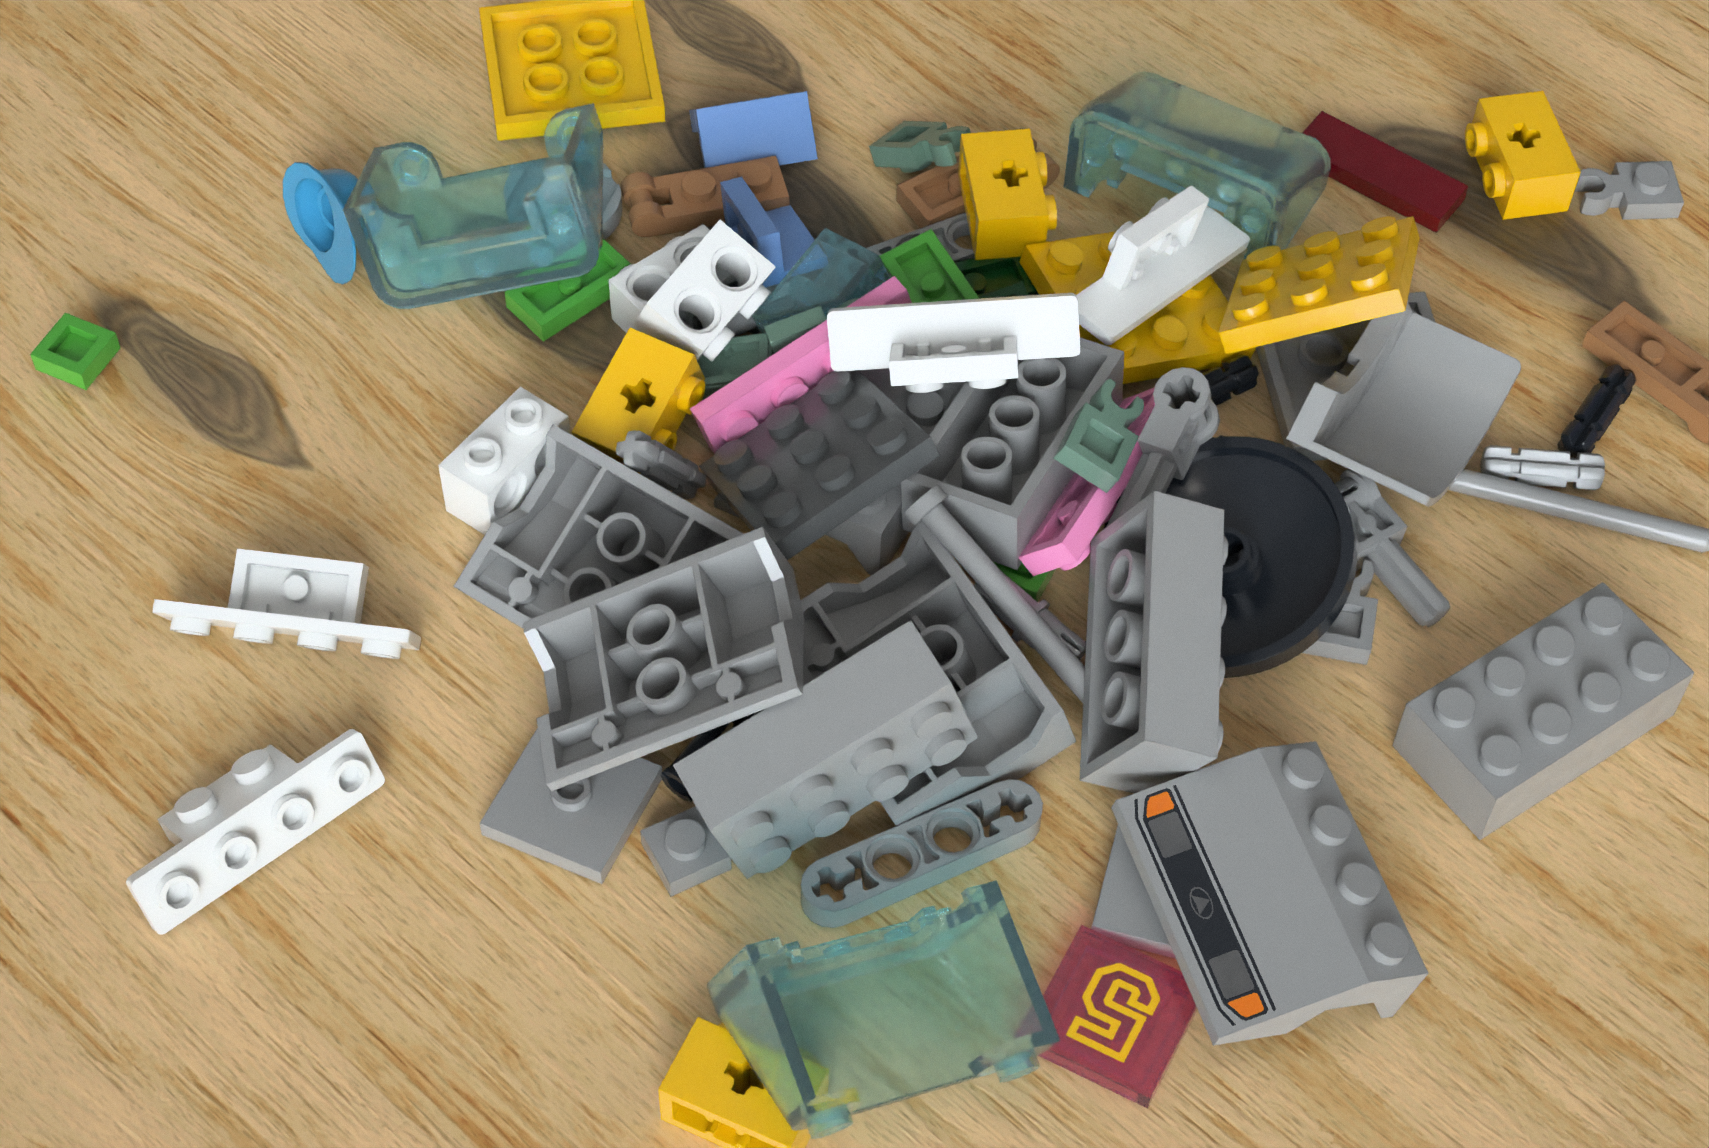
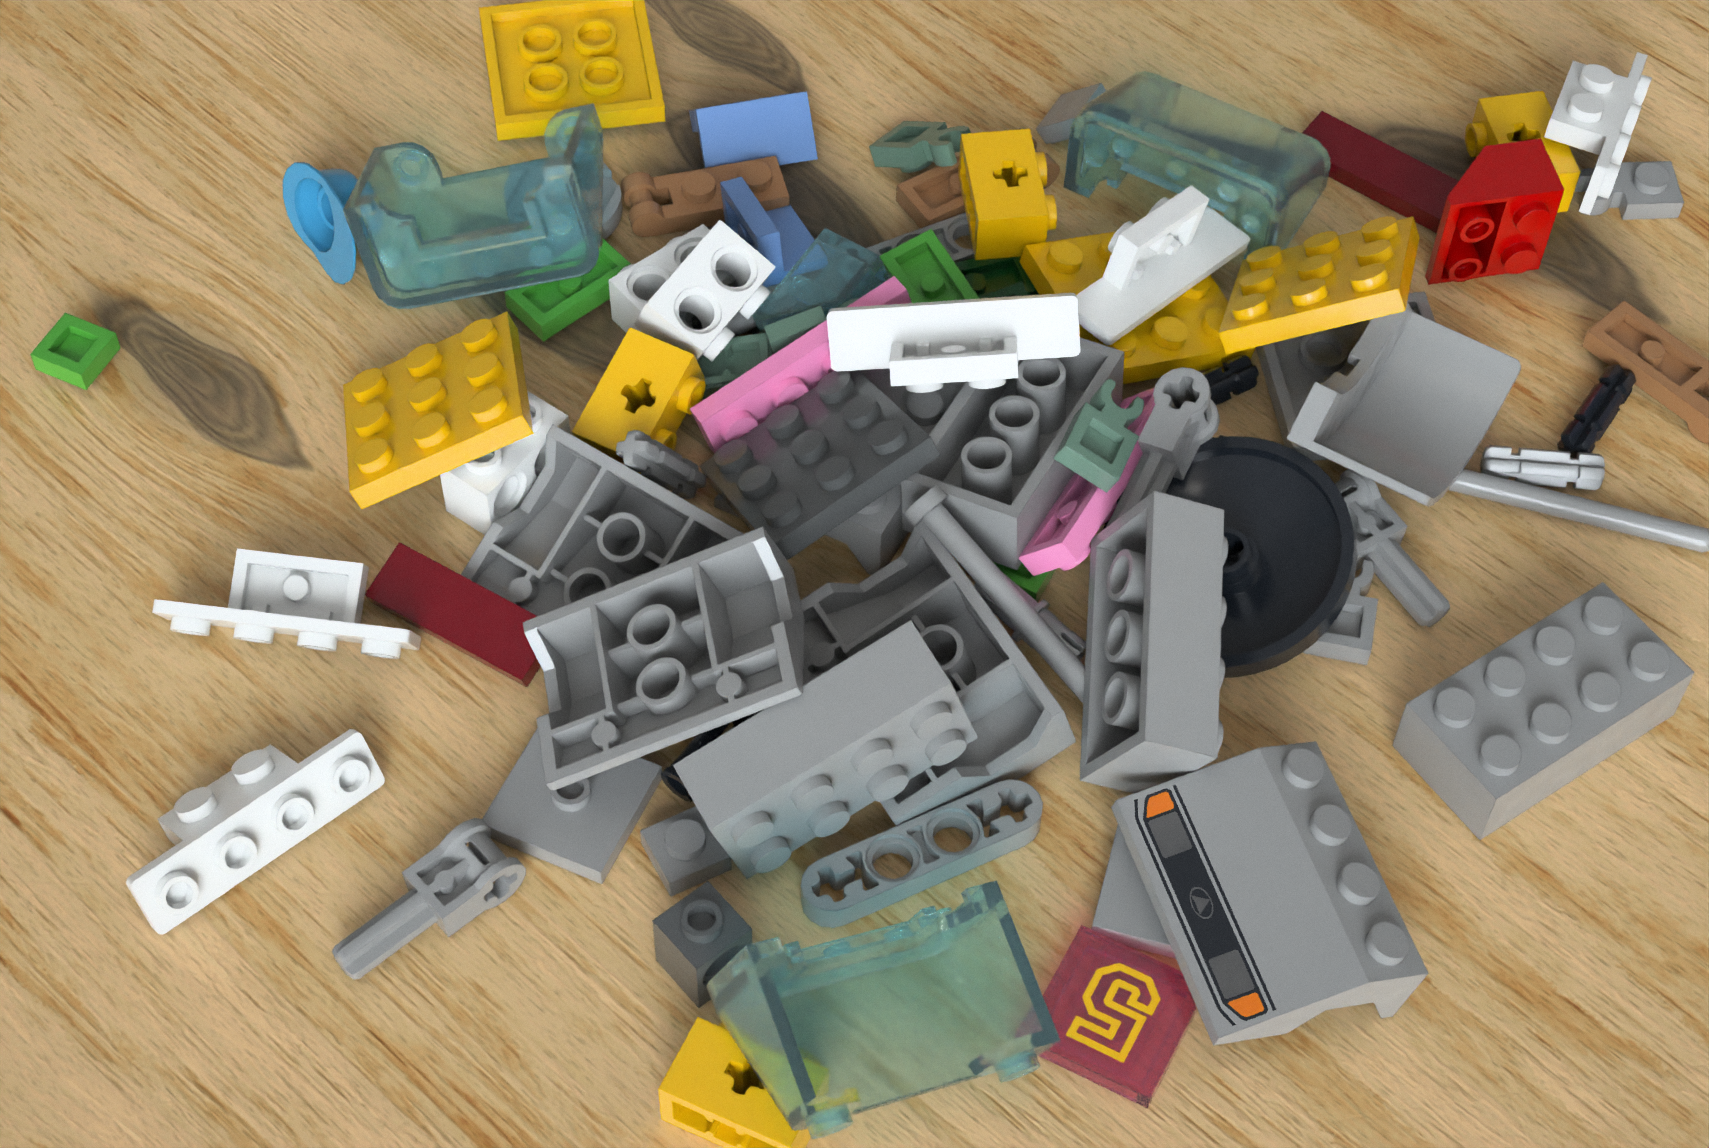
(435, 409): none -> yellow plate
(444, 888): none -> light grey connector
(456, 612): none -> dark red tile
(699, 939): none -> dark grey brick
(1057, 122): none -> light grey tile
(1497, 214): none -> red slope
(1598, 116): none -> white bracket

